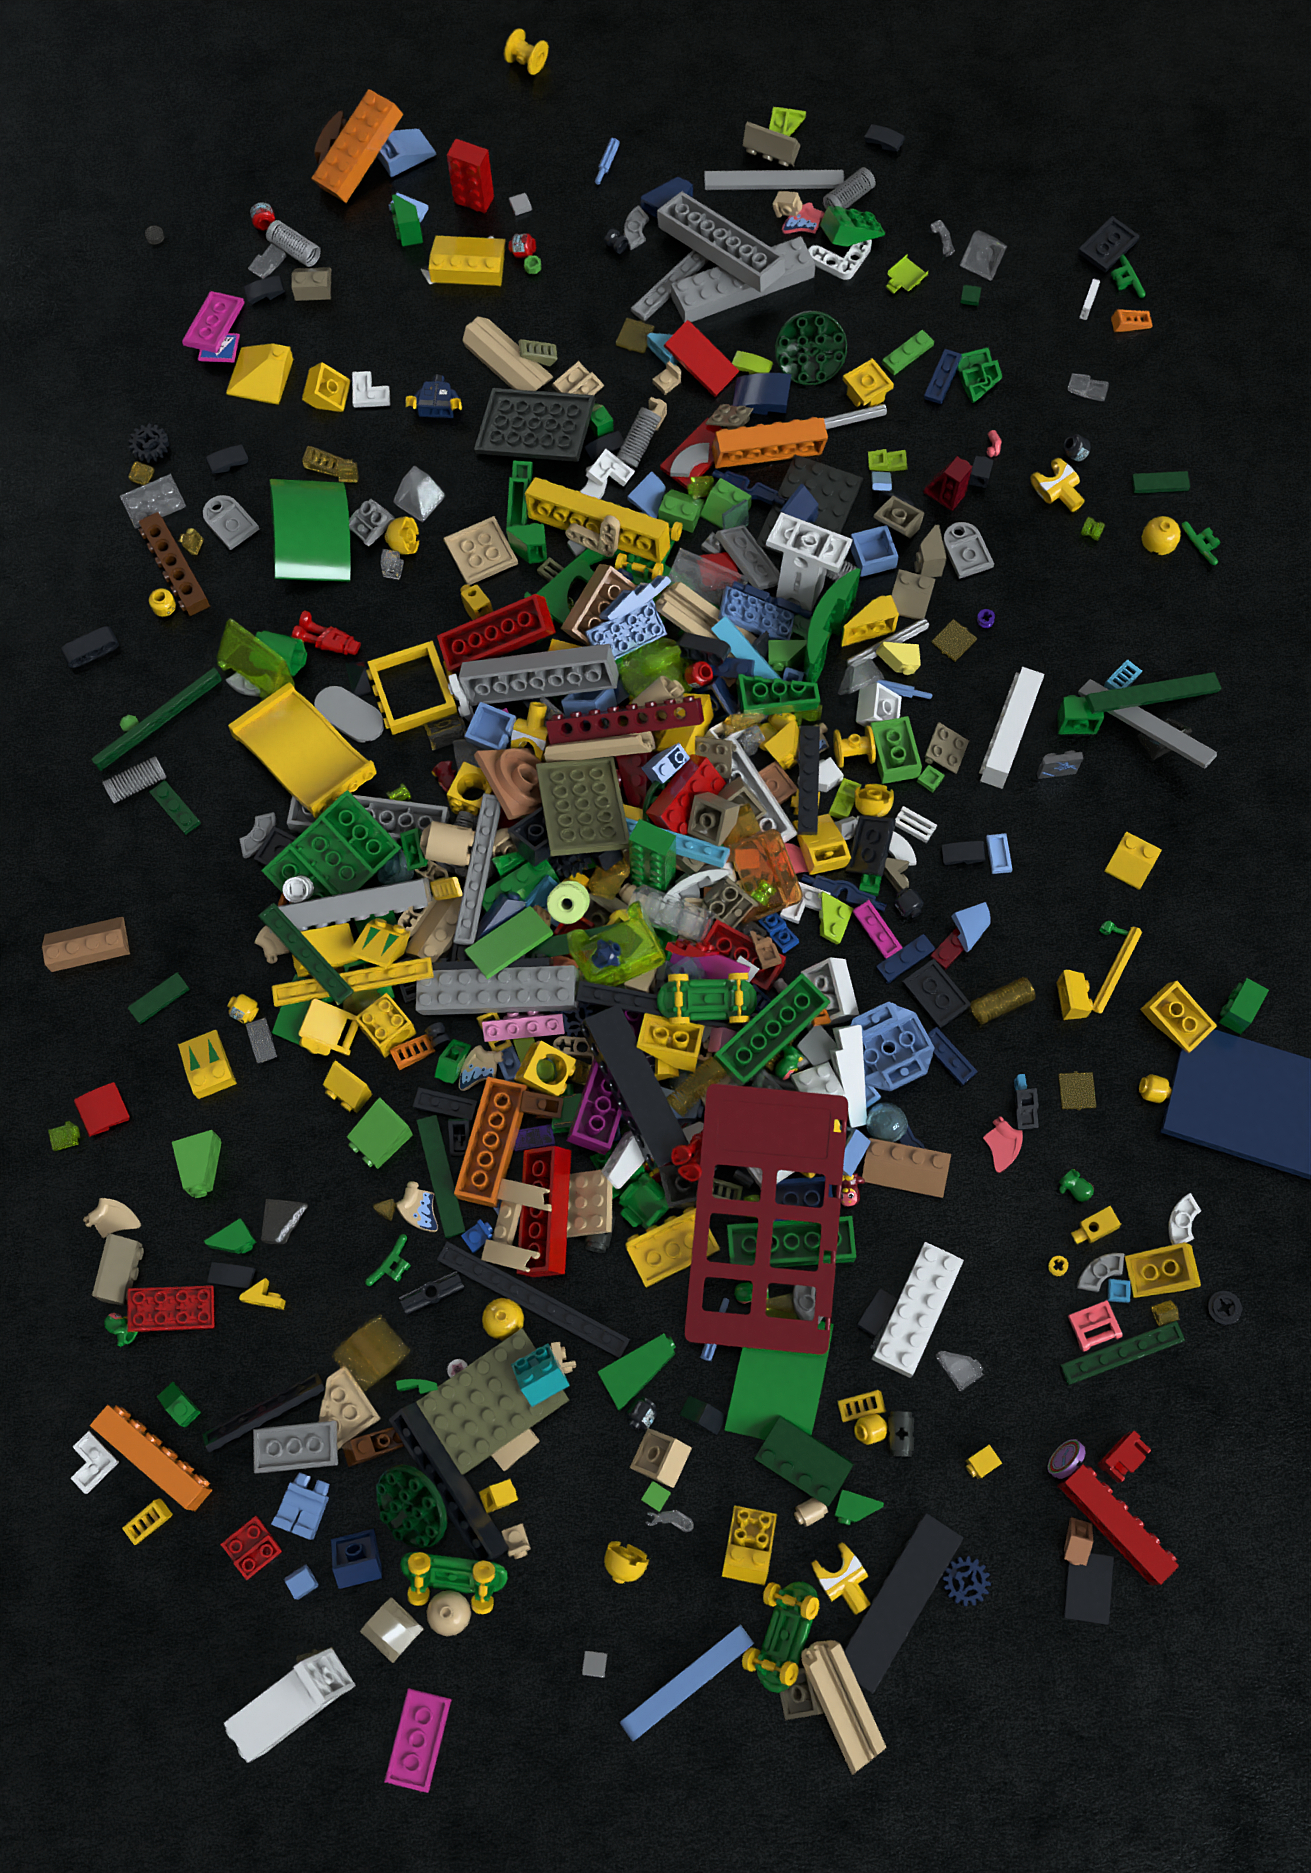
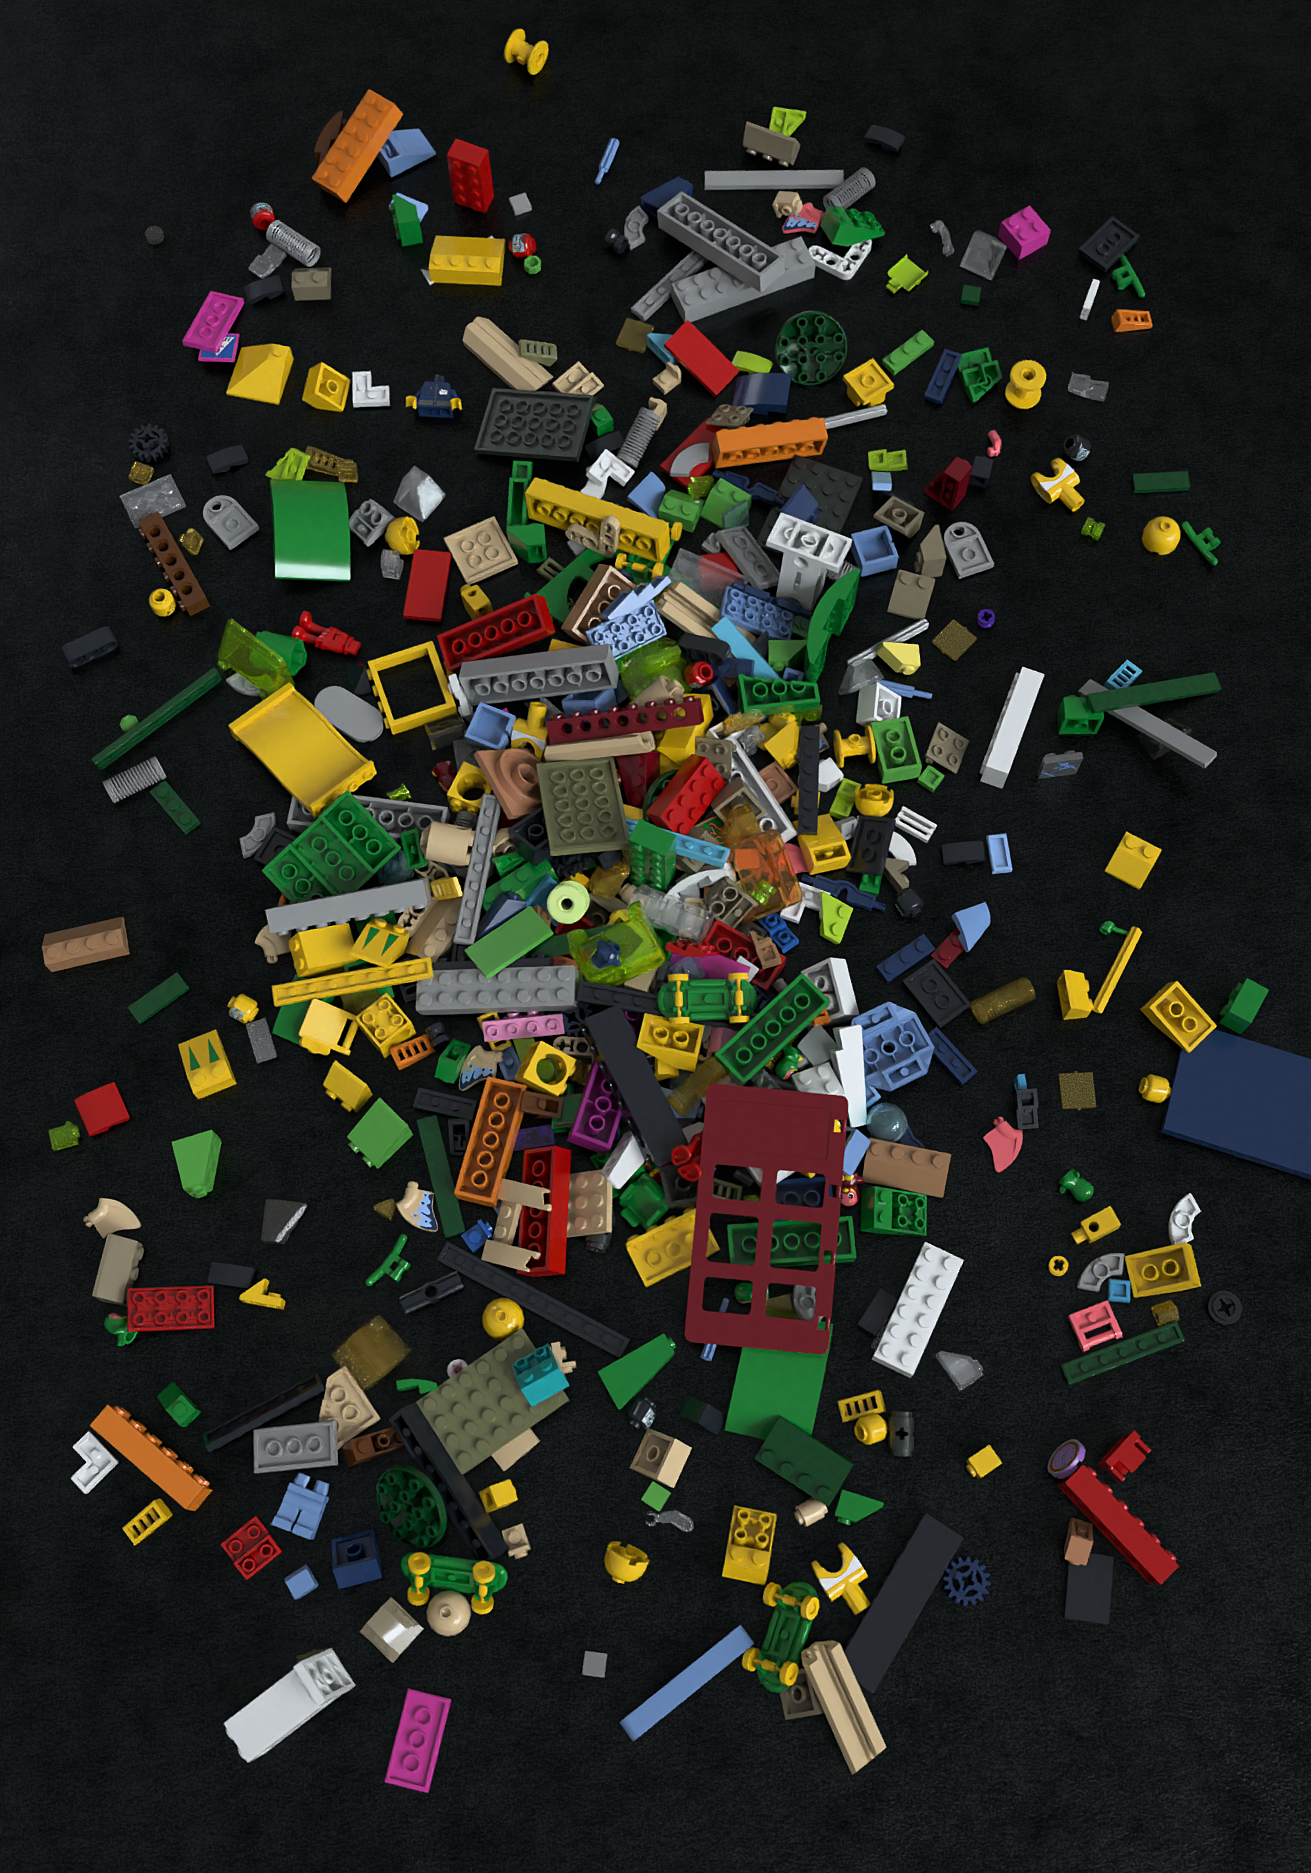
(233, 1238): green slope -> none
(291, 466): none -> lime wing
(298, 889): white wheel -> none
(306, 953): dark green tile -> none
(427, 585): none -> red tile
(665, 763): medium blue slope -> none
(712, 818): dark tan slope -> none
(873, 621): yellow slope -> none
(877, 929): dark pink tile -> none
(893, 1212): none -> green slope
(1024, 232): none -> dark pink brick
(1025, 384): none -> yellow hose

